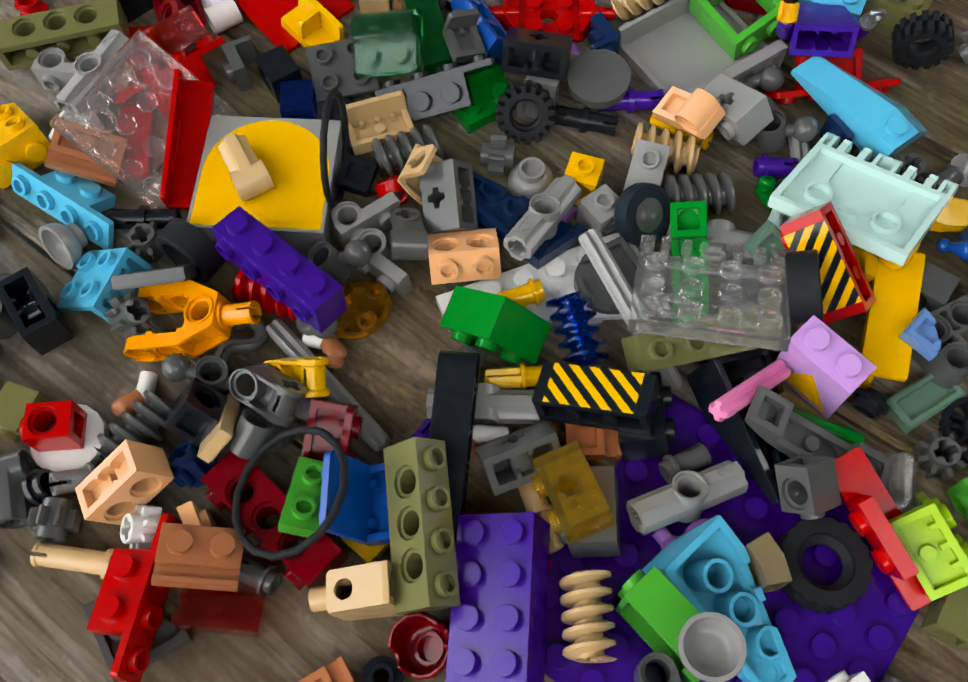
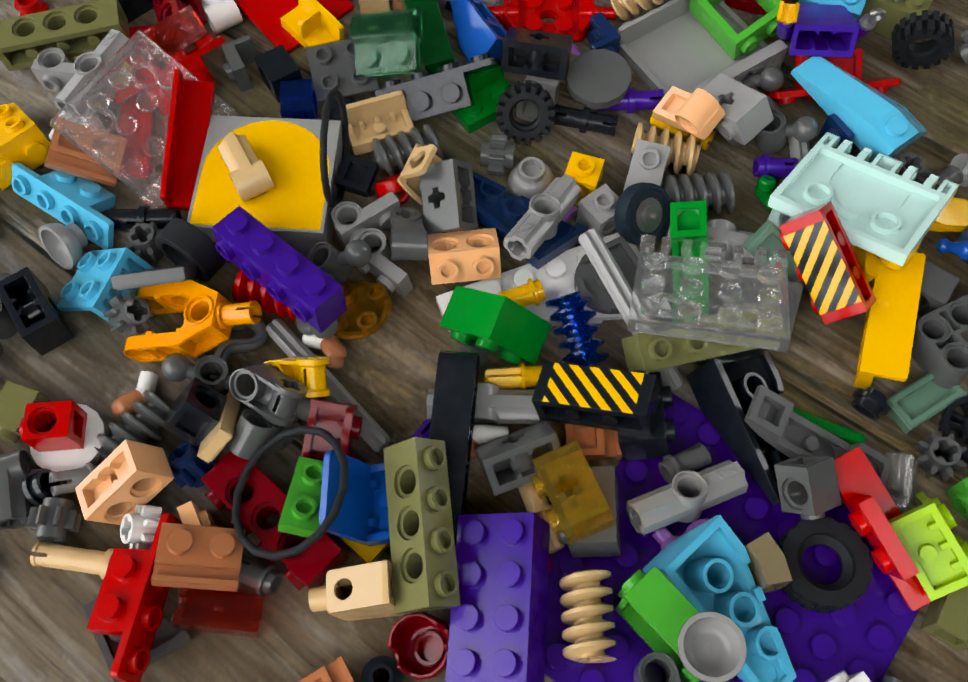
(462, 35): dark grey bracket -> none
(742, 395): bright pink axle -> none
(803, 285): black tyre -> none
(824, 366): lavender brick -> none
(922, 335): medium blue tile -> none

